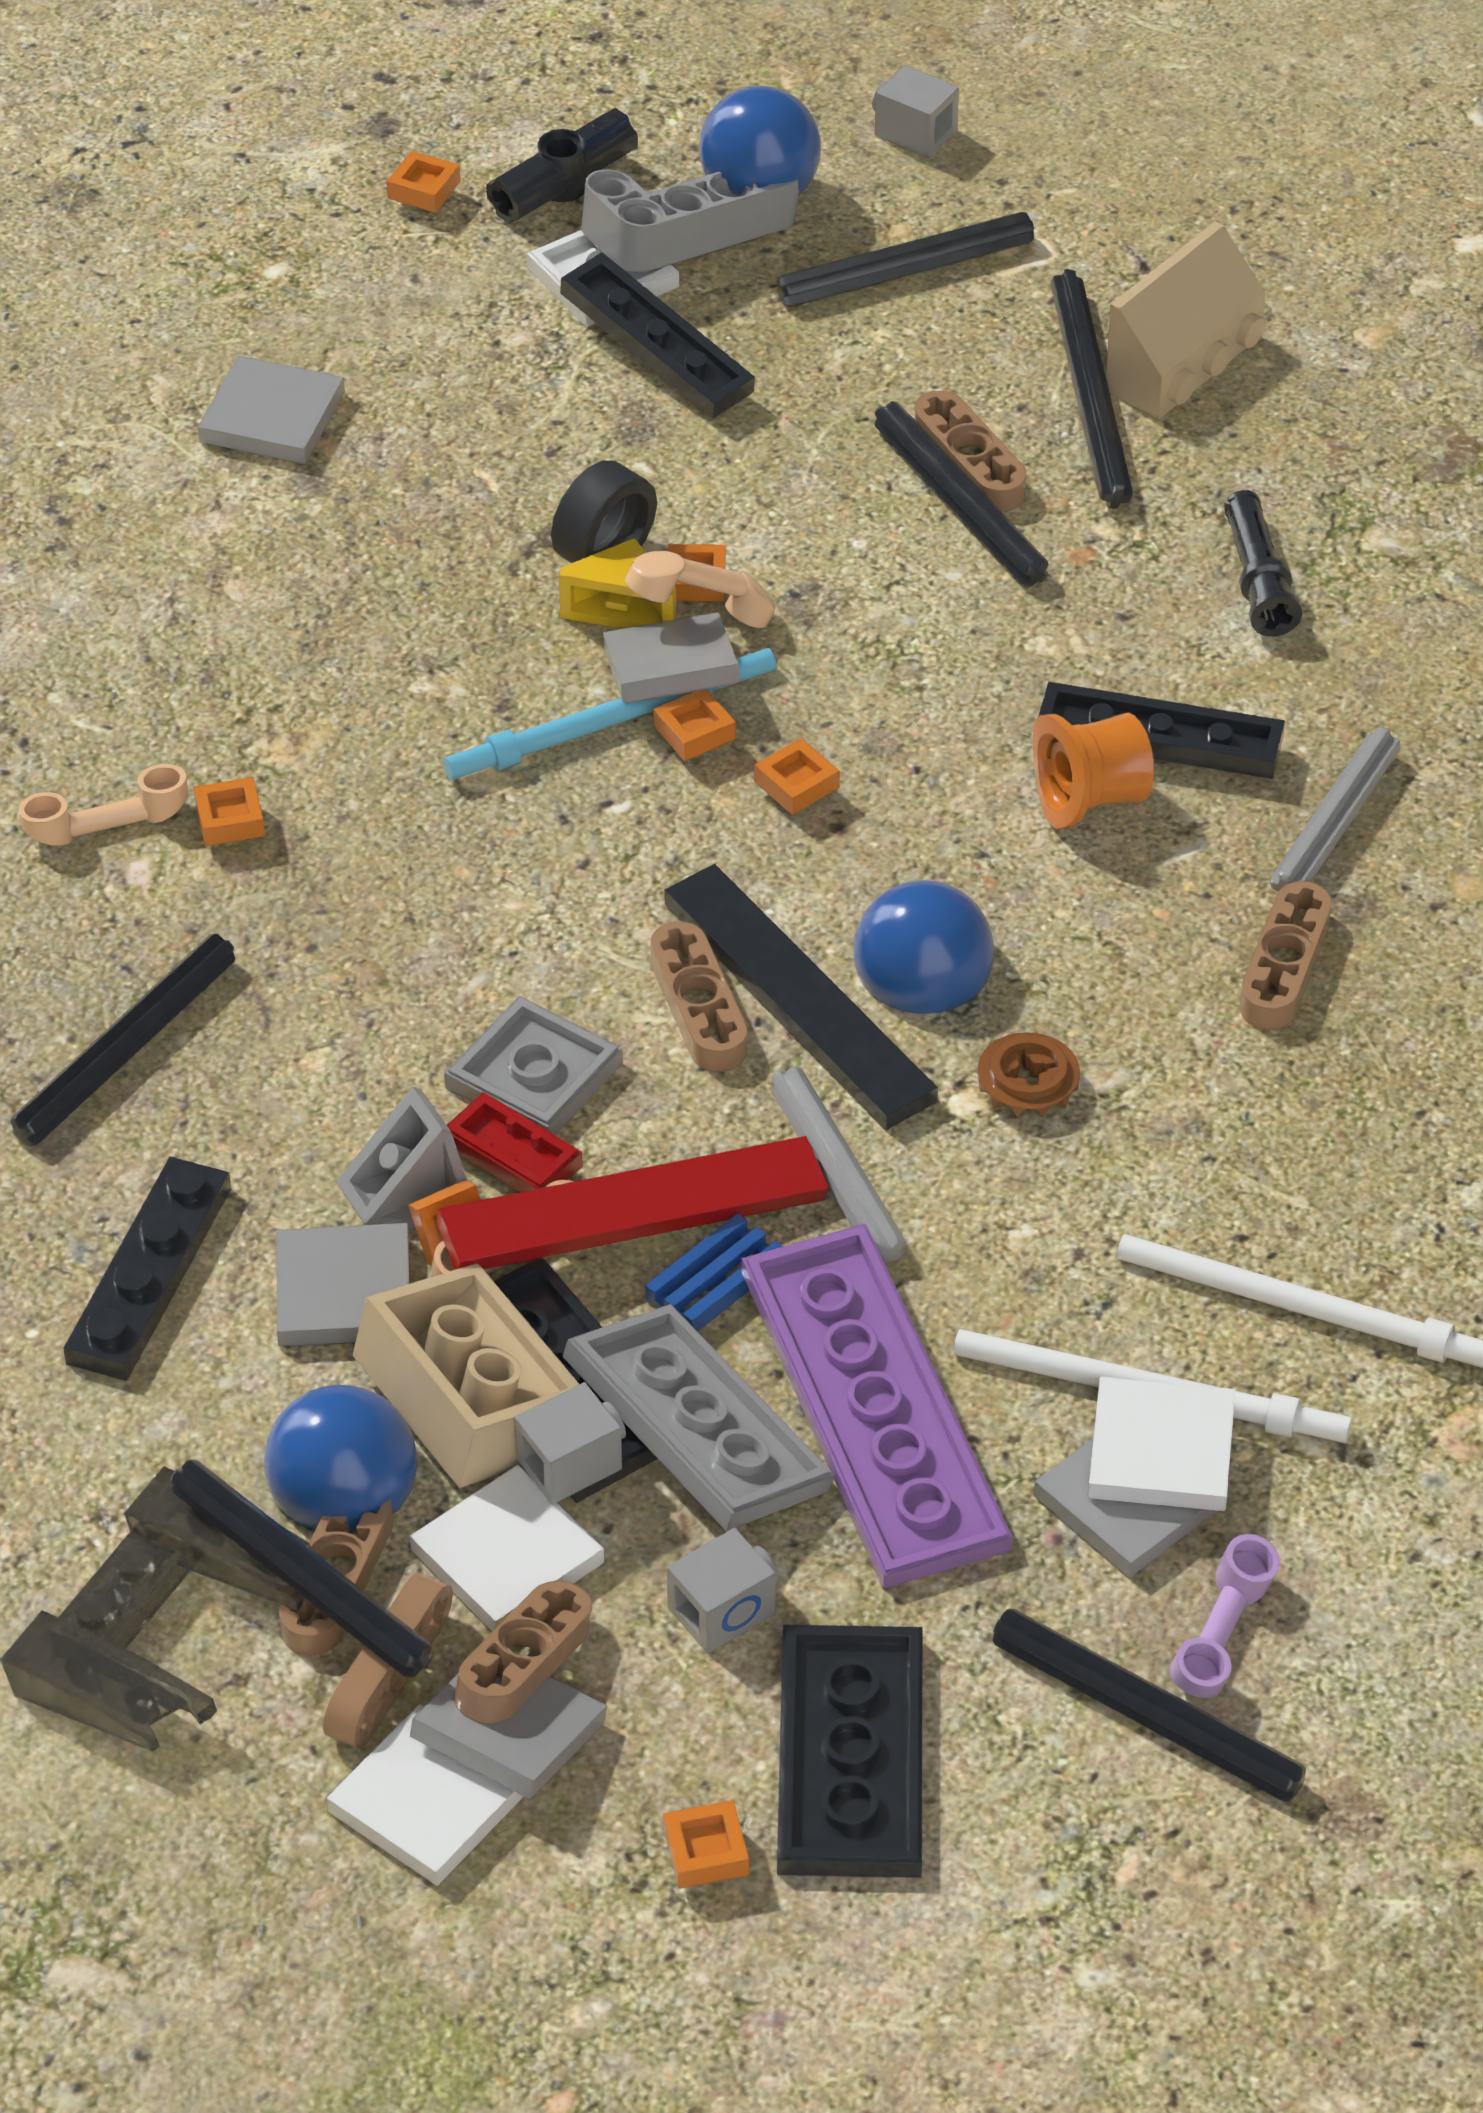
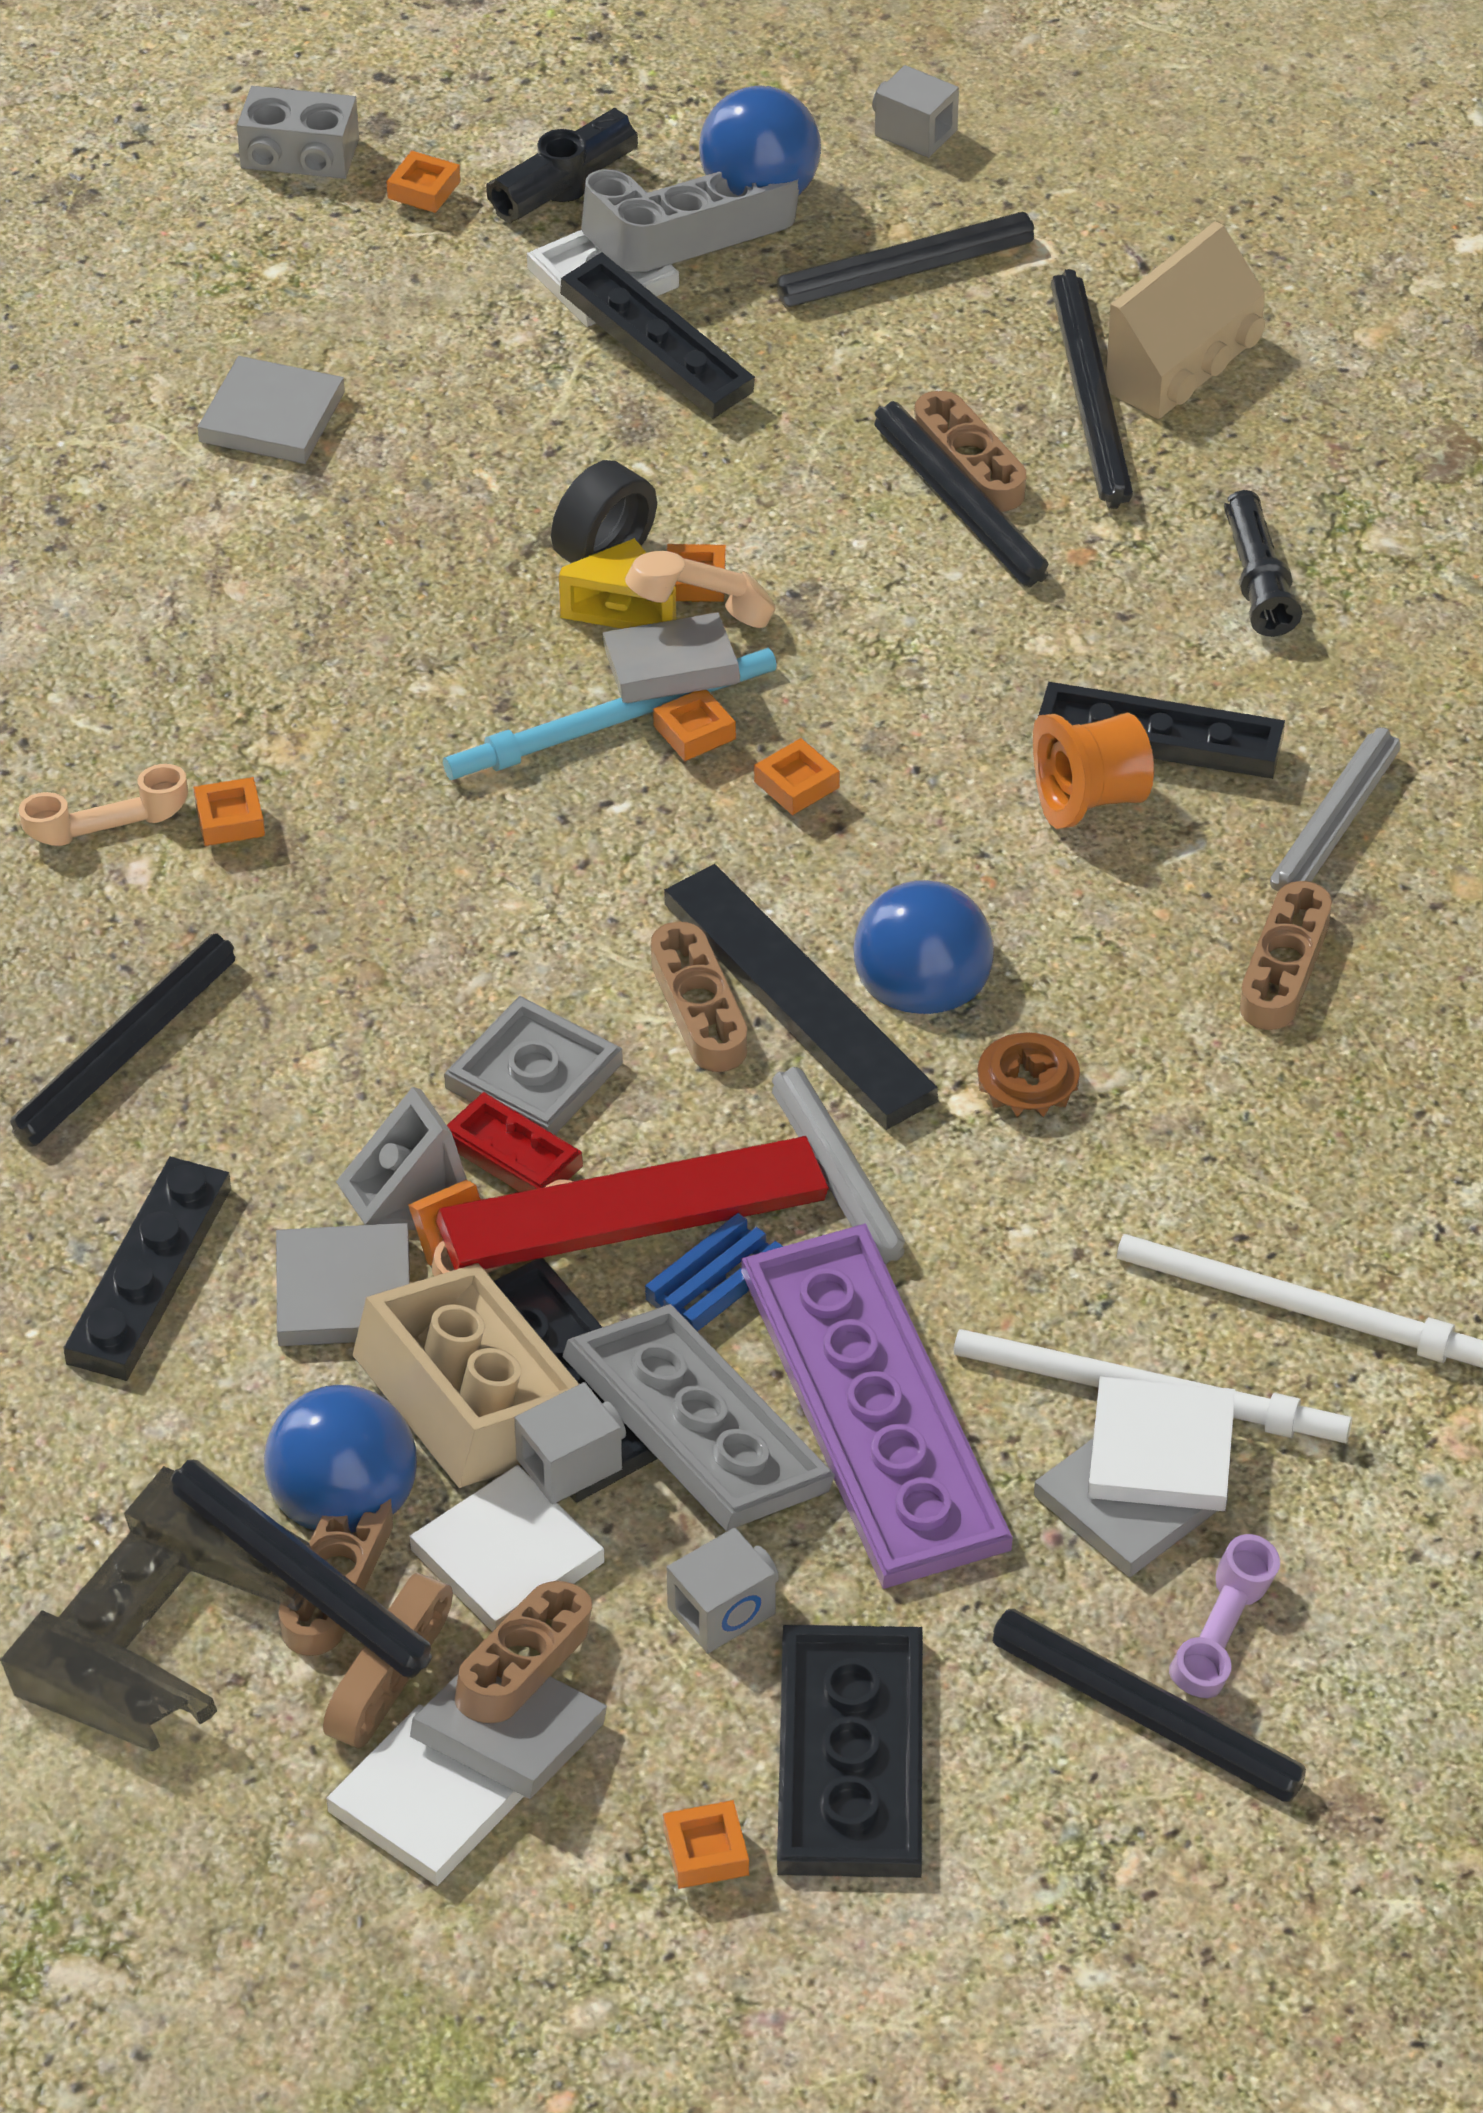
(298, 132): none -> light grey brick

